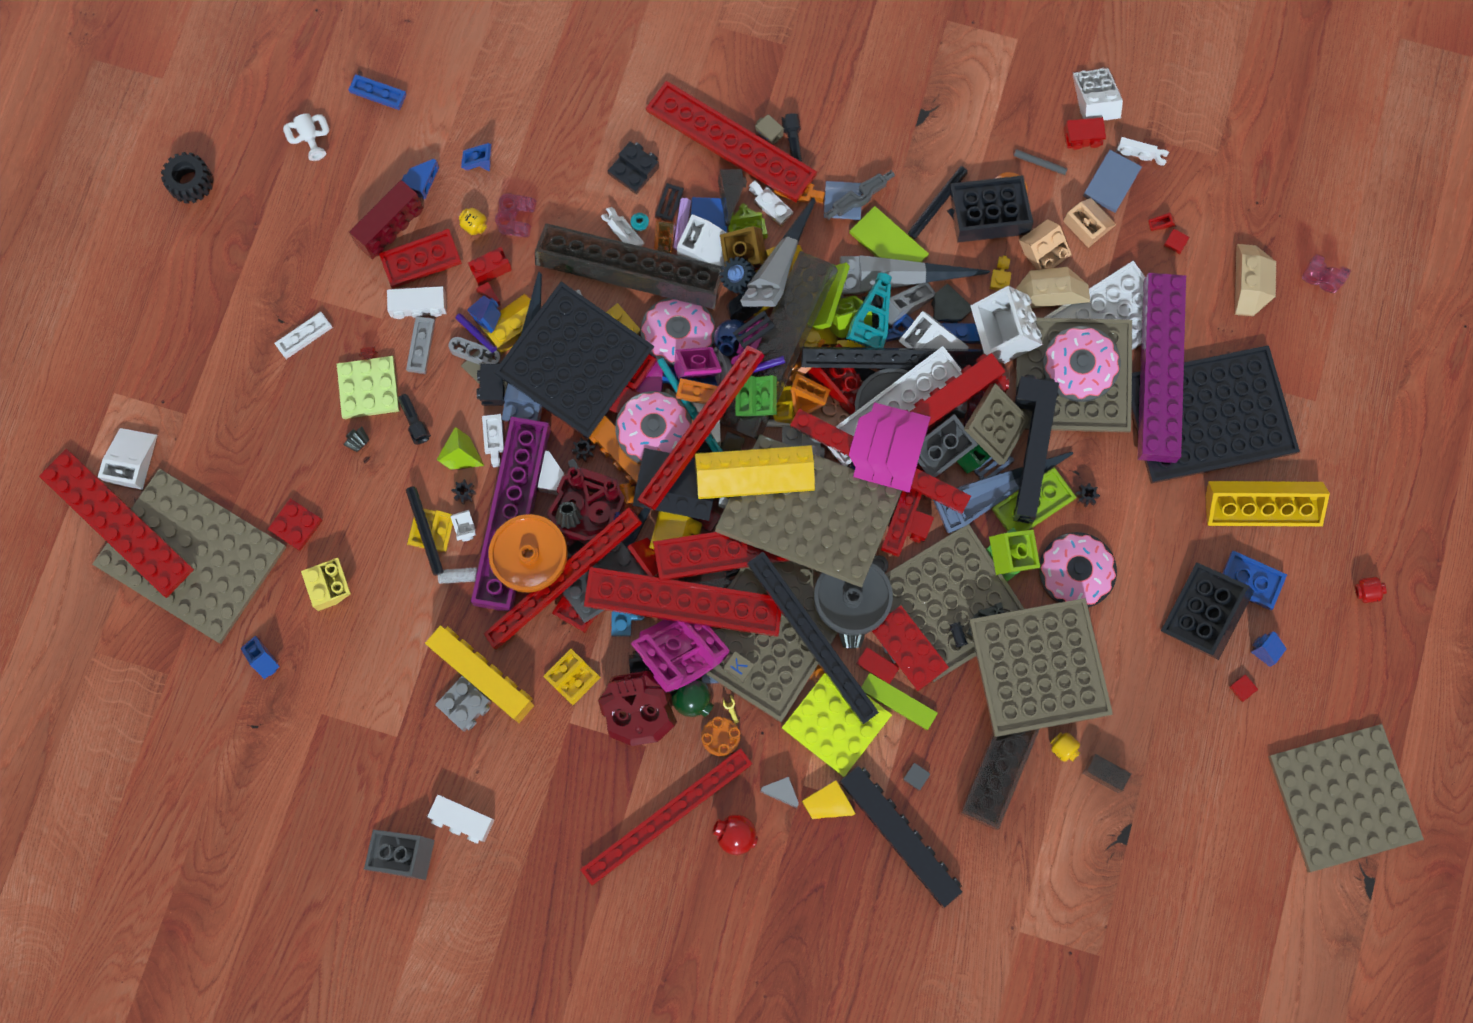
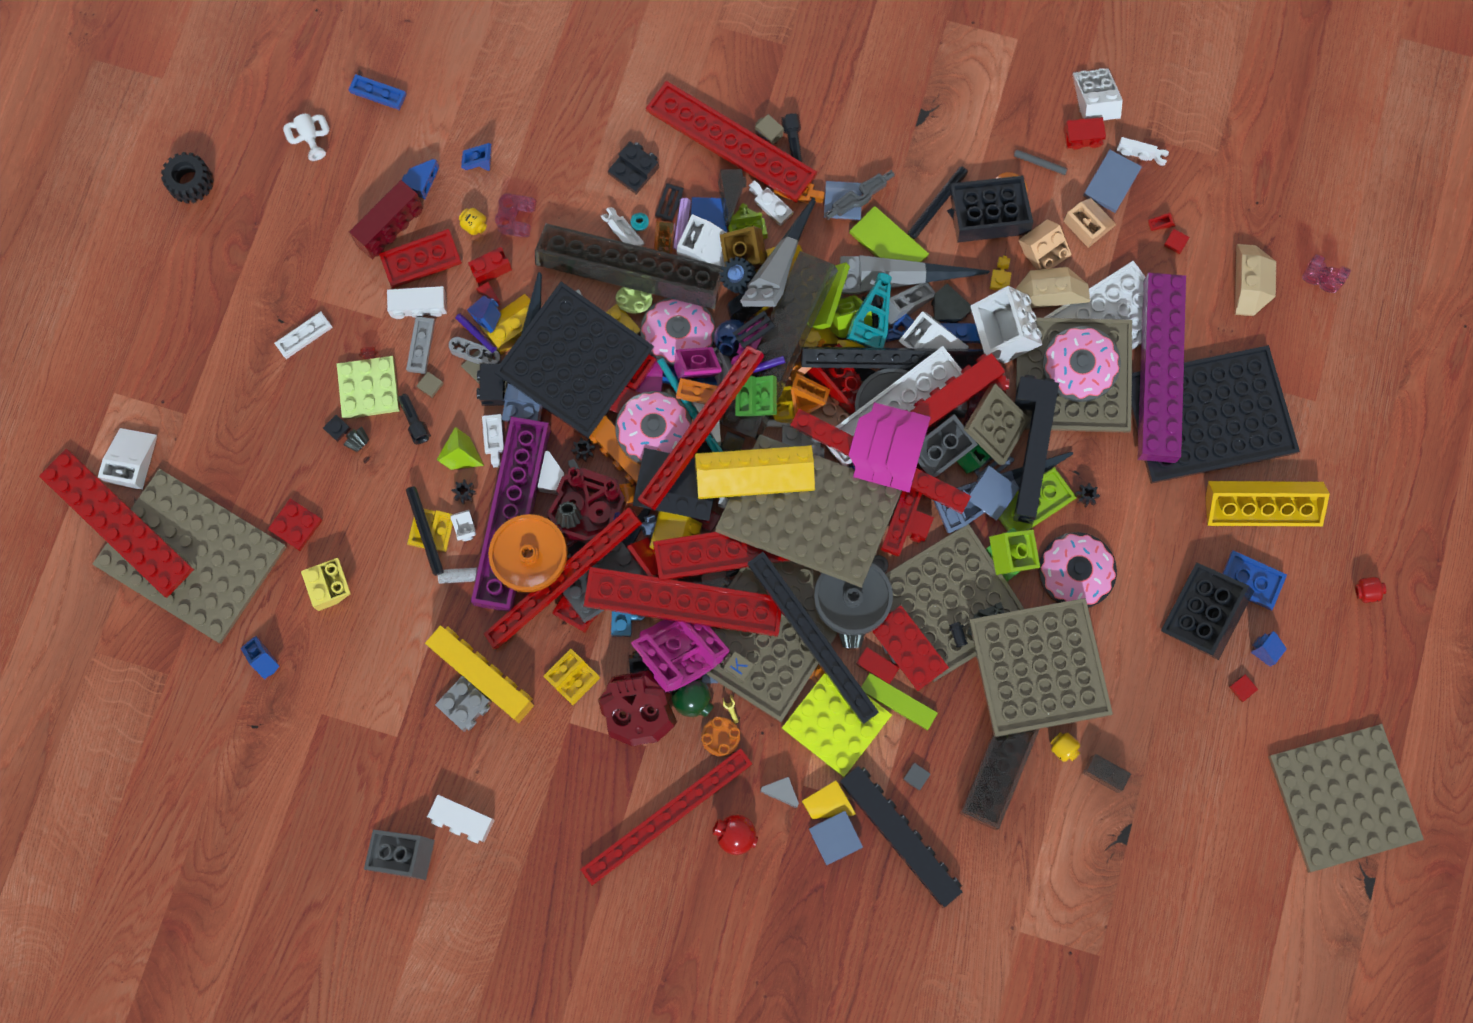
(336, 428): none -> black plate
(430, 384): none -> dark tan tile
(633, 300): none -> yellowish green dish
(648, 526): none -> sand blue gear
(835, 838): none -> sand blue slope
(992, 492): none -> sand blue slope

